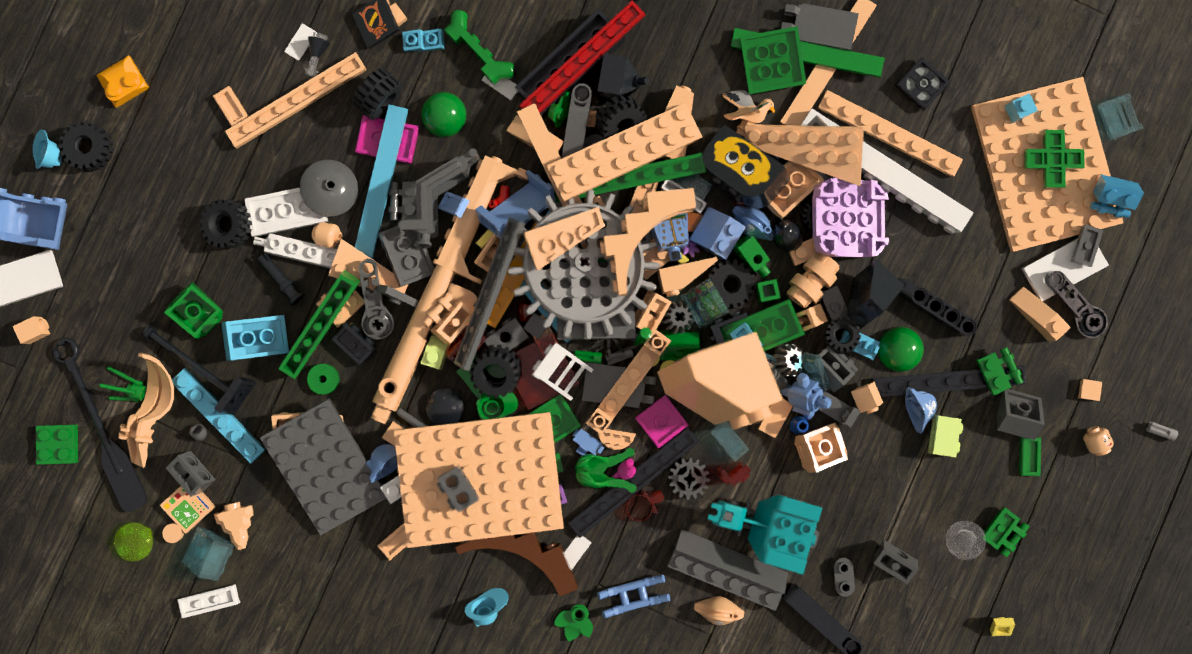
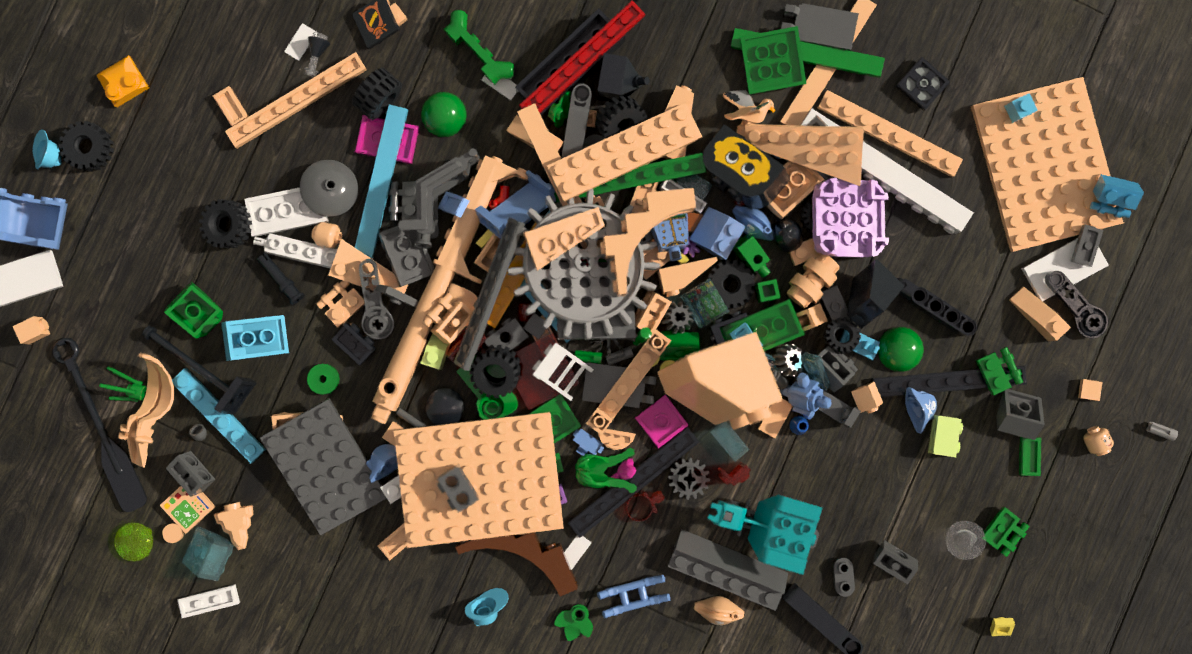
(57, 444): green plate -> none
(319, 324): green brick -> none
(423, 40): medium azure slope -> none
(821, 448): light nougat slope -> none
(1054, 159): green plate -> none
(1114, 118): clear light blue plate -> none

